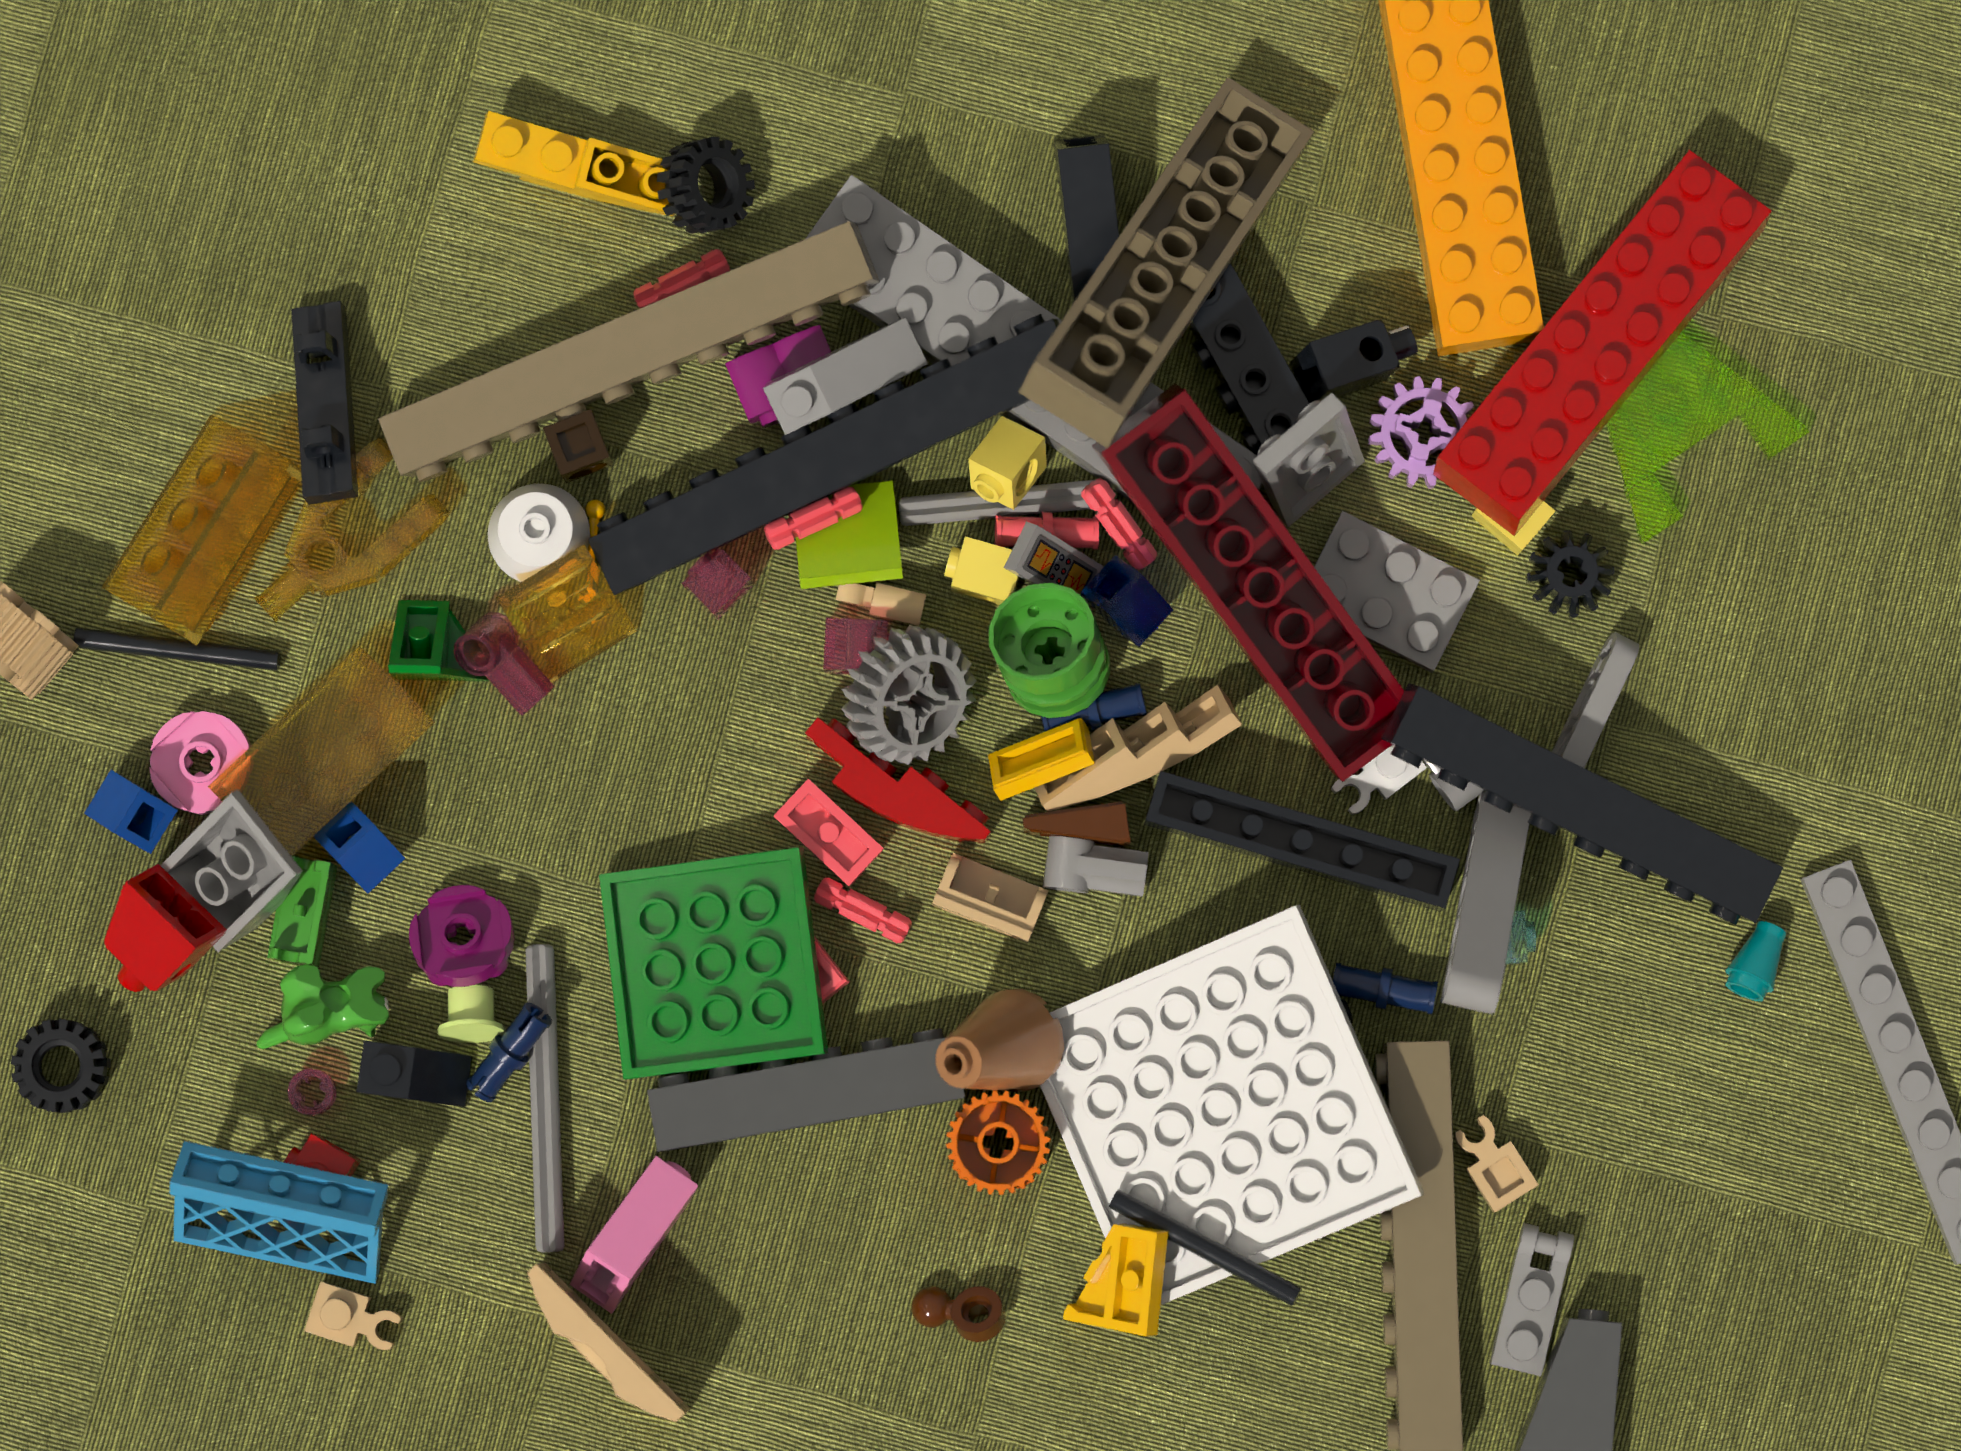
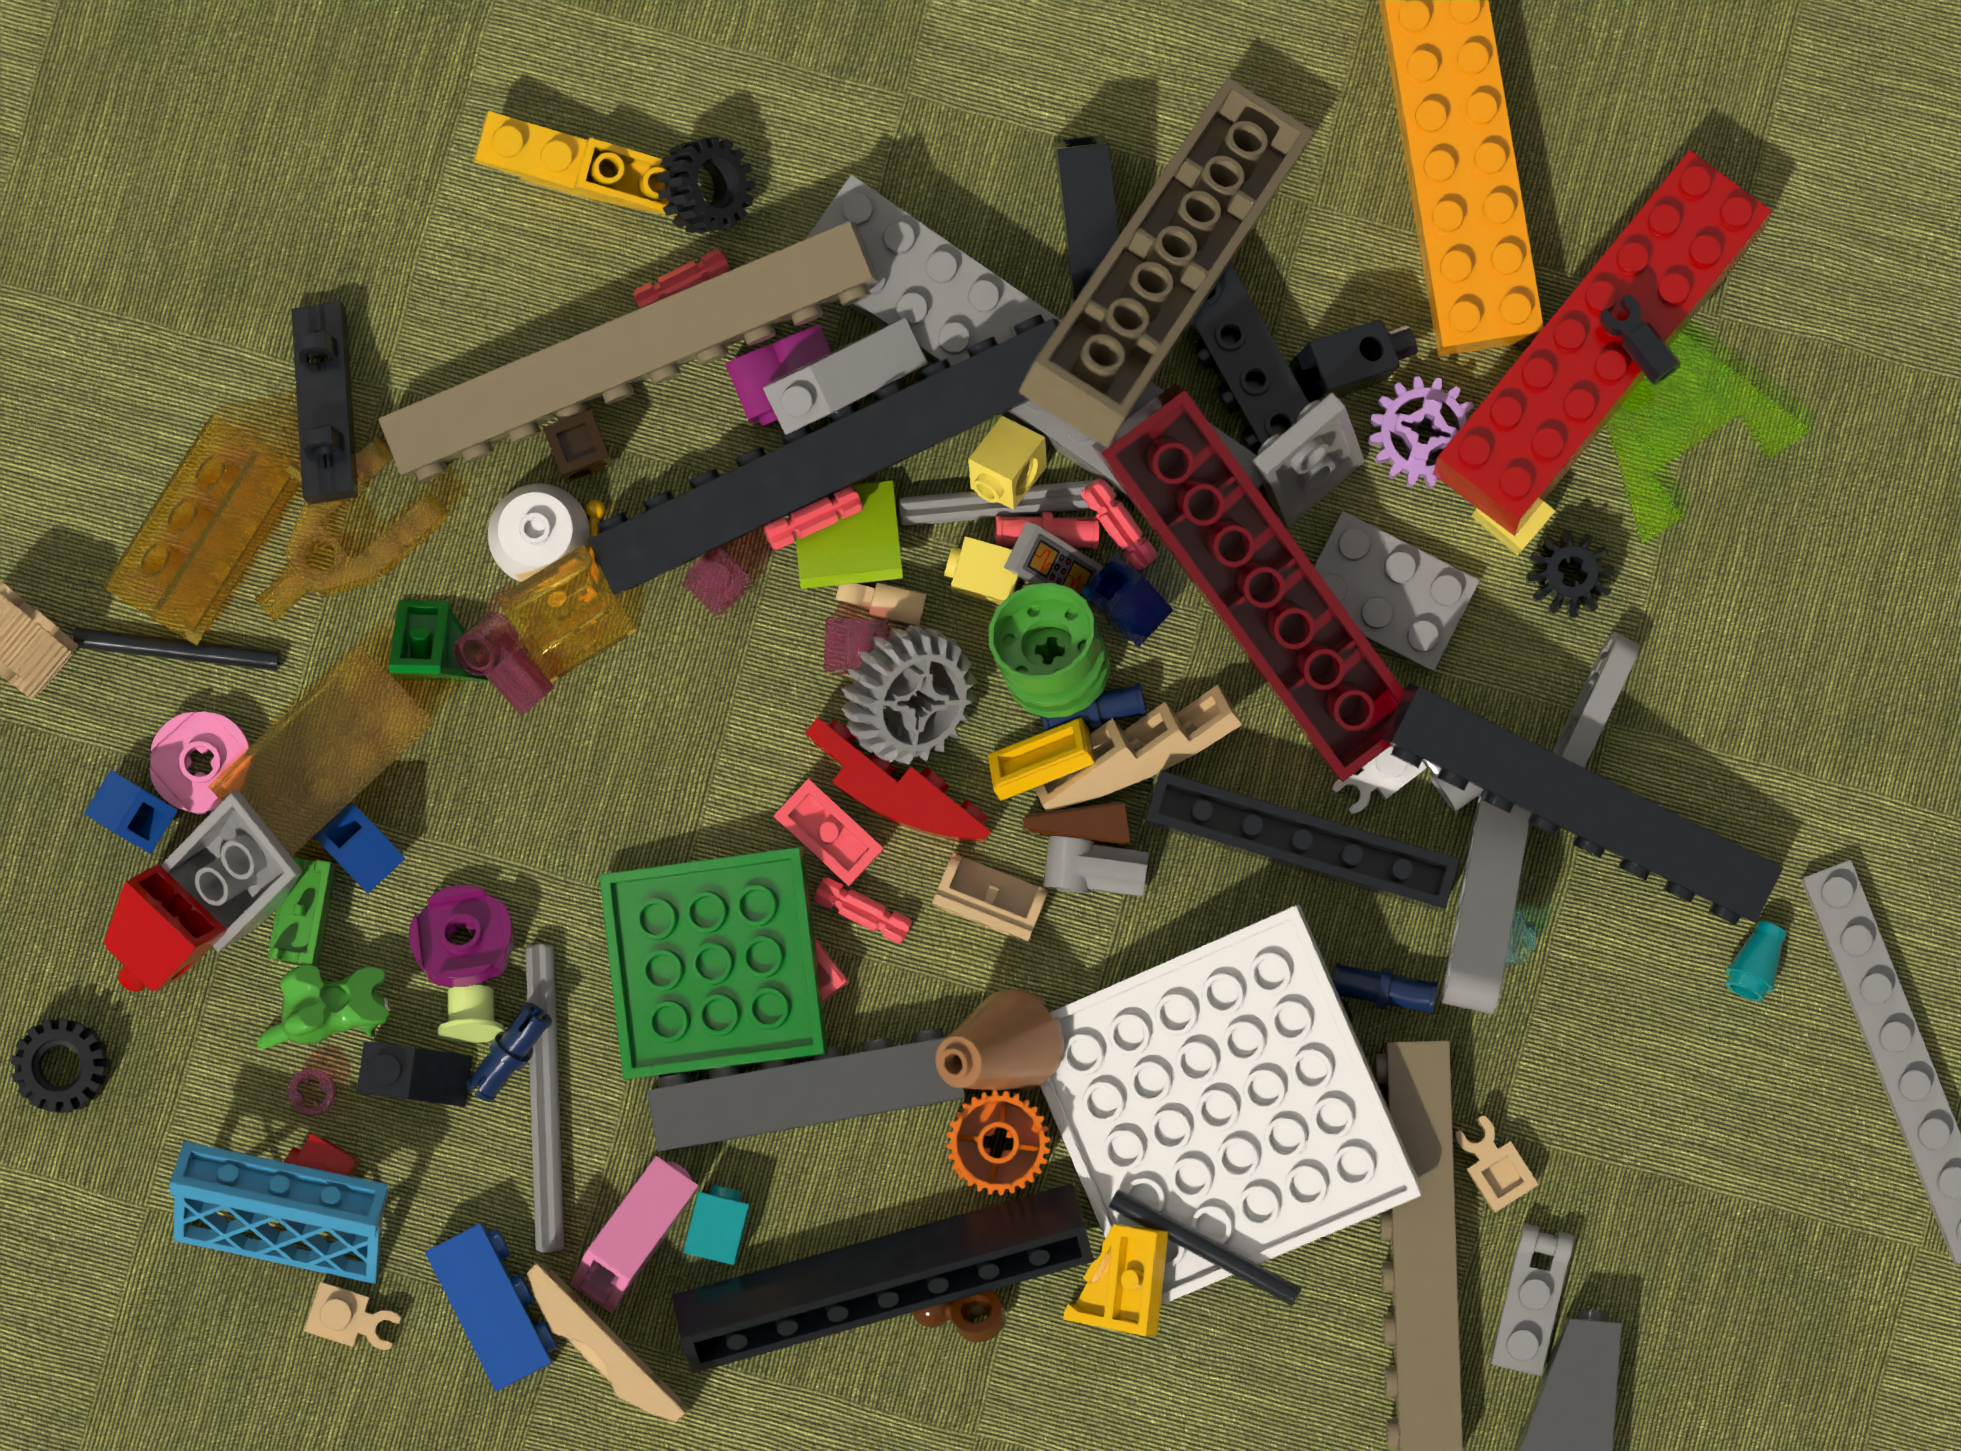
(492, 1305): none -> blue brick
(717, 1225): none -> teal brick
(882, 1278): none -> black brick
(1641, 342): none -> black bar

